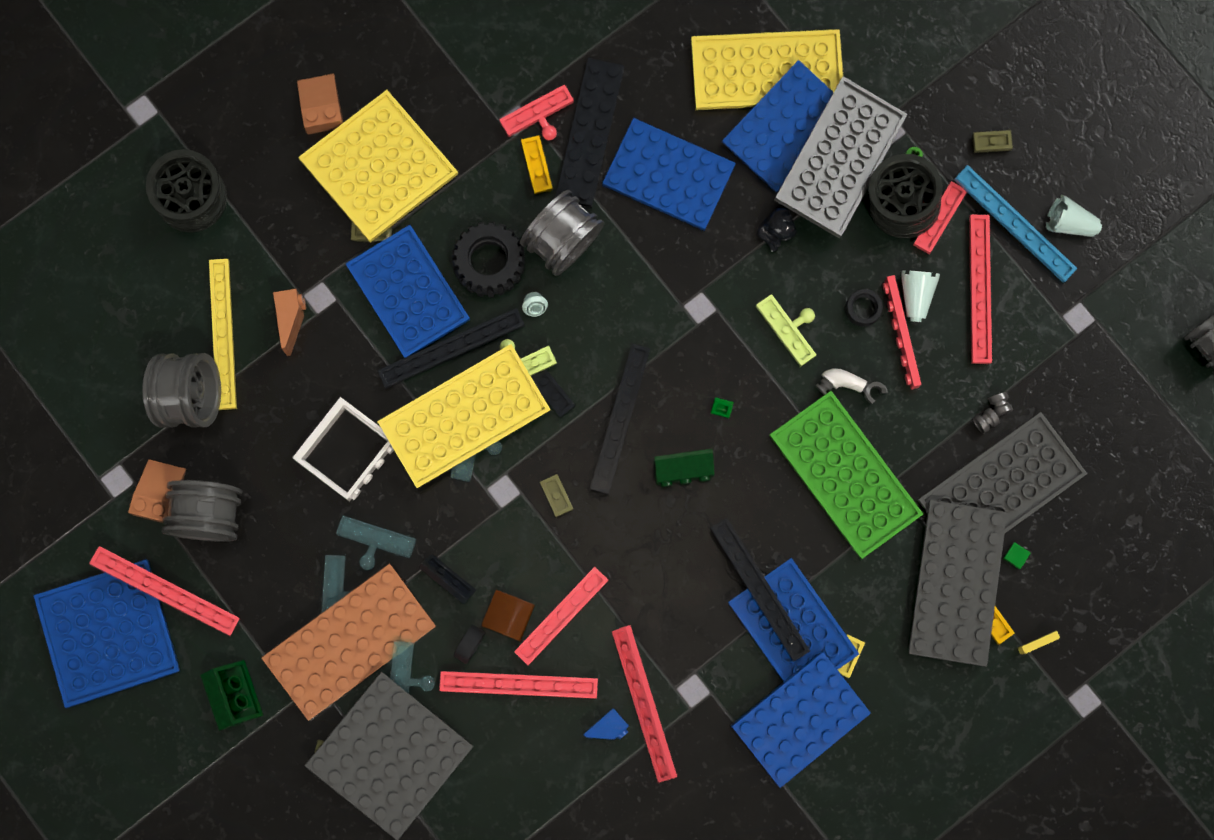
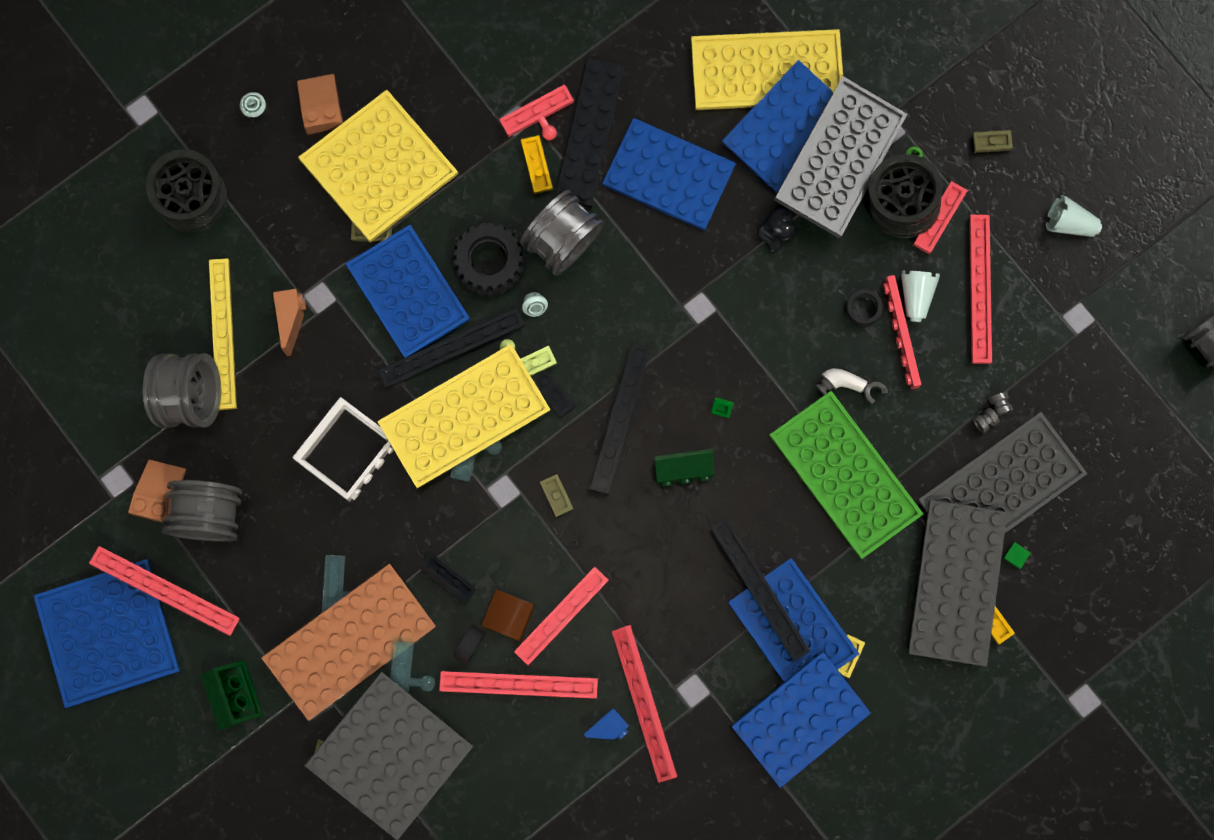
(252, 104): none -> light aqua cone
(375, 538): clear light blue plate -> none
(787, 329): yellowish green plate -> none
(1015, 223): dark azure tile -> none
(1038, 642): light yellow tile -> none

